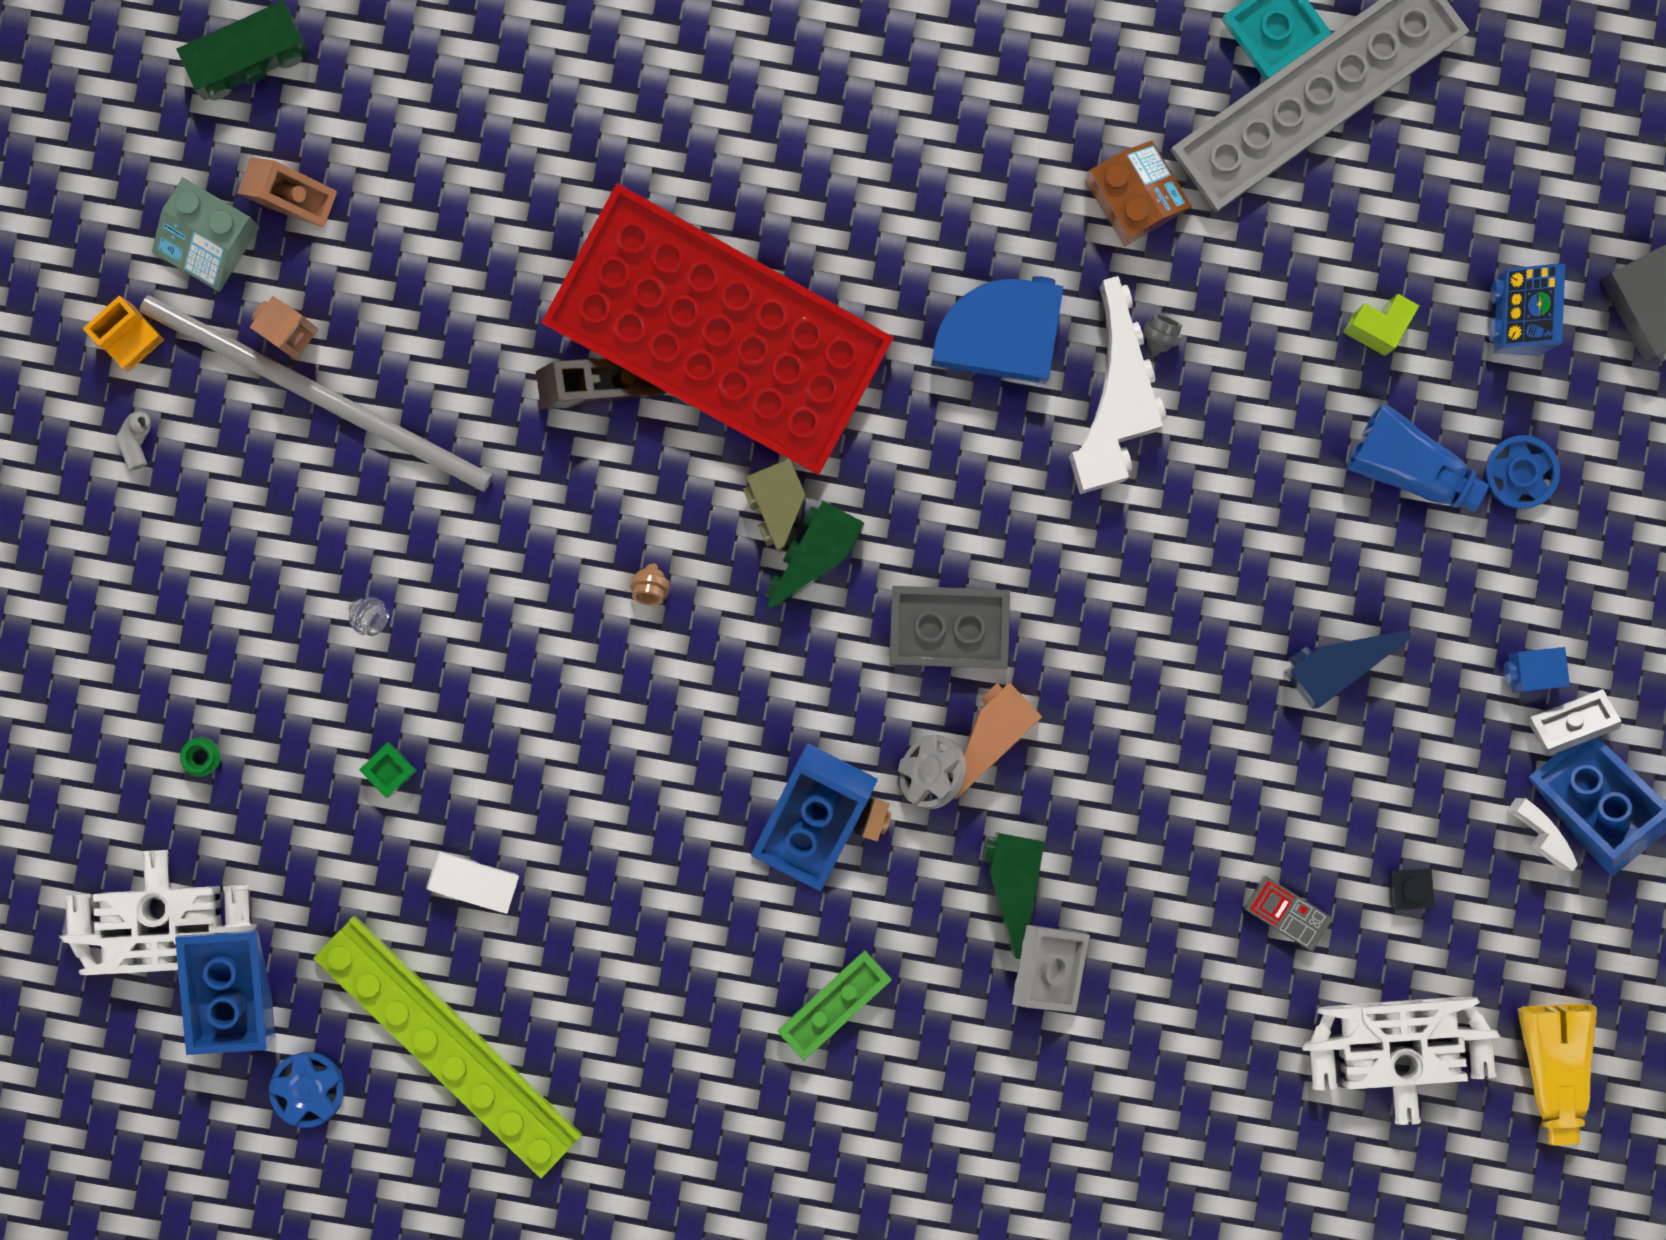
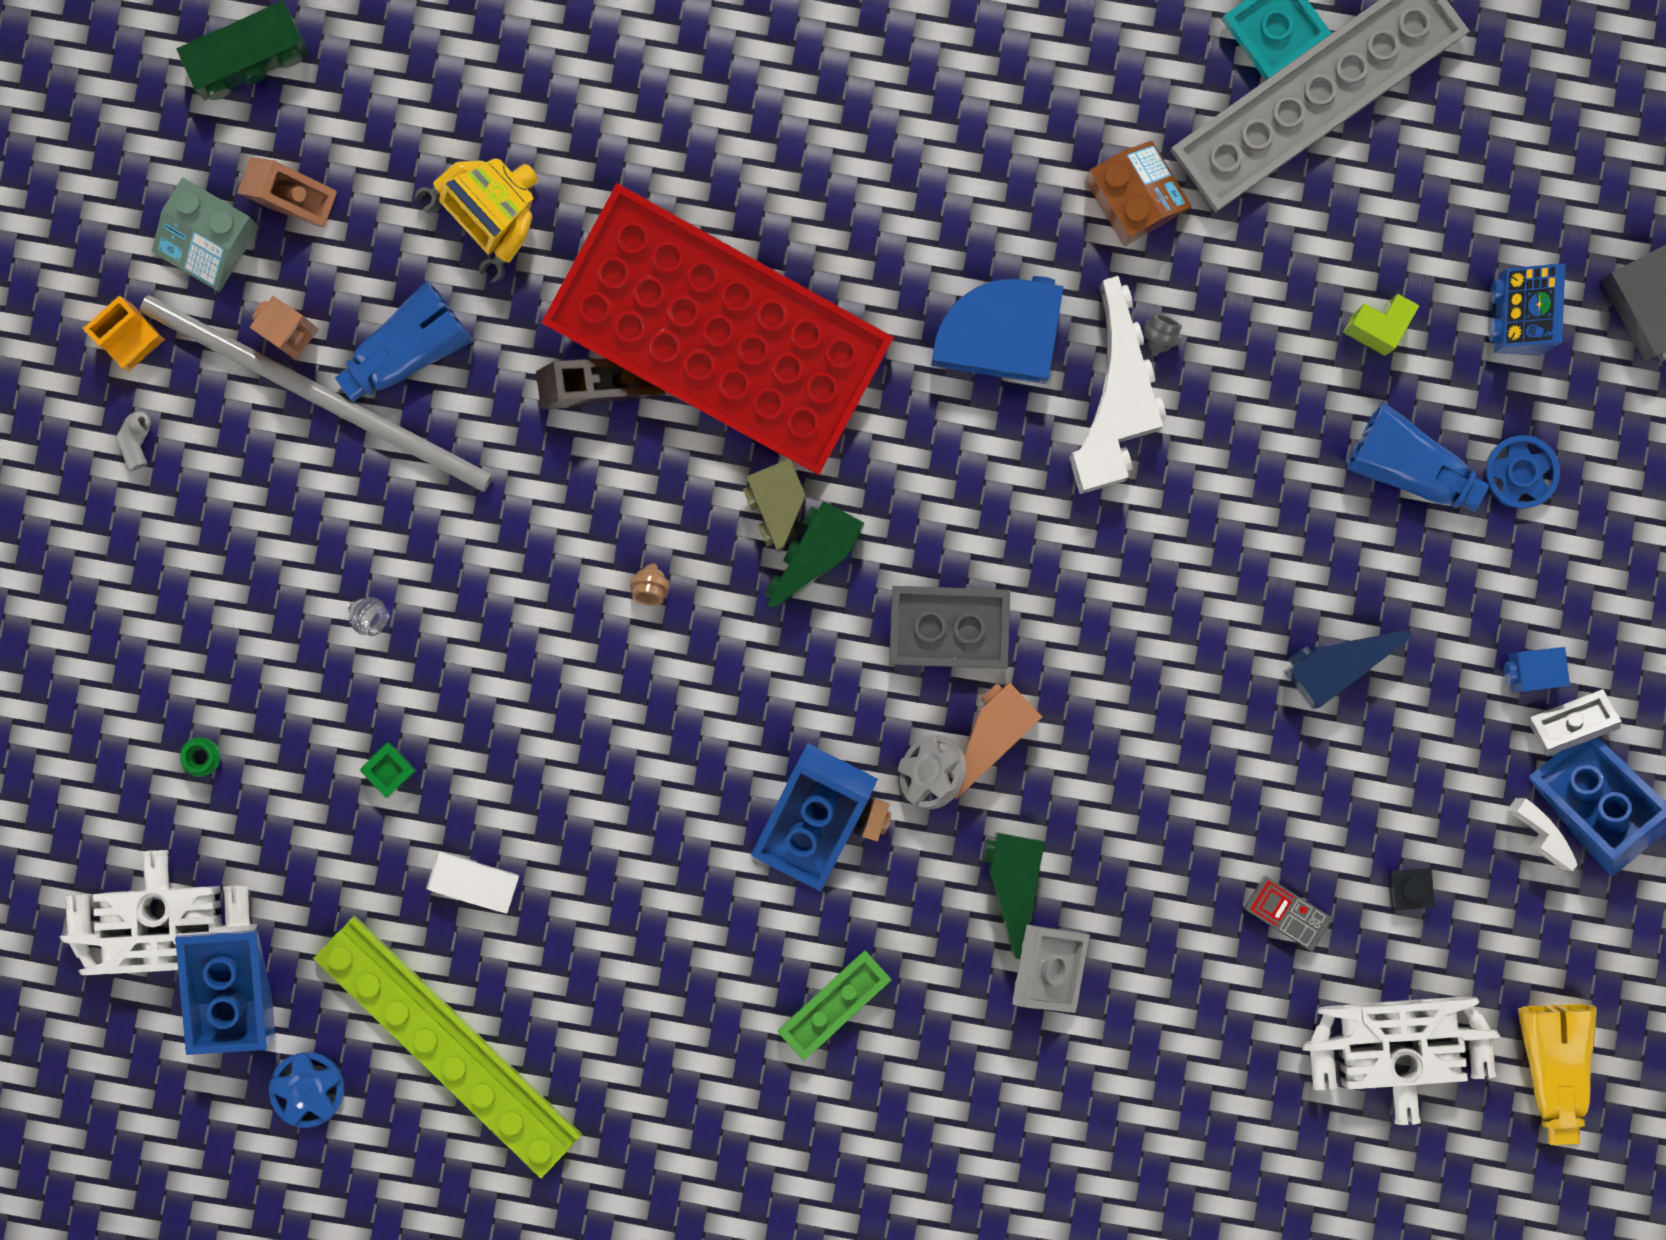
(411, 339): none -> blue piece
(488, 204): none -> yellow torso

